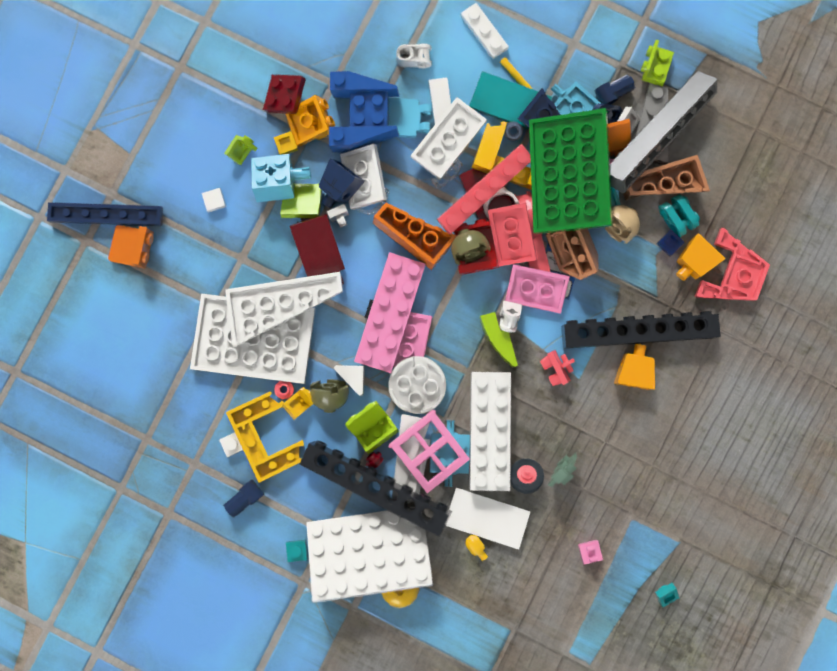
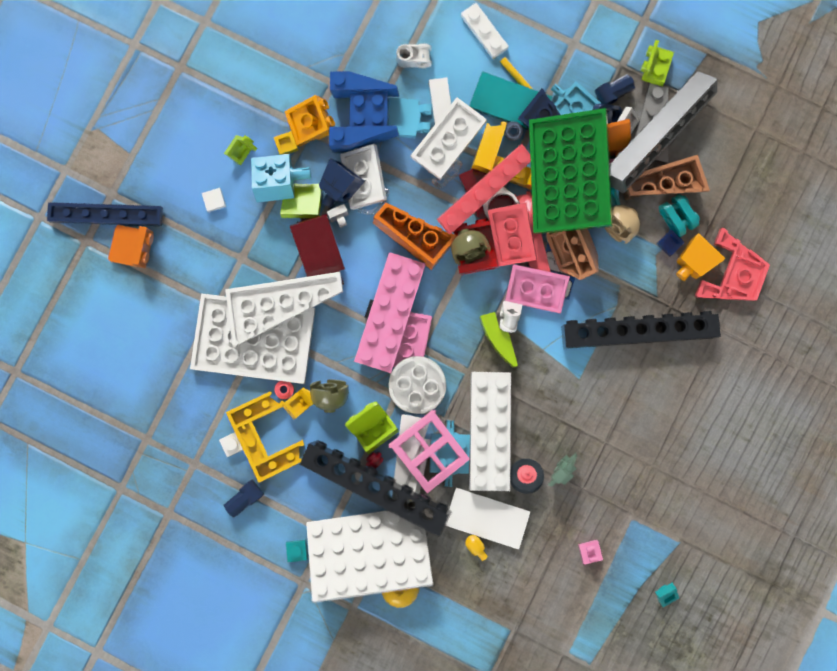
(284, 94): dark red plate -> none
(353, 376): white slope -> none
(561, 375): coral hips -> none
(636, 369): light orange torso -> none

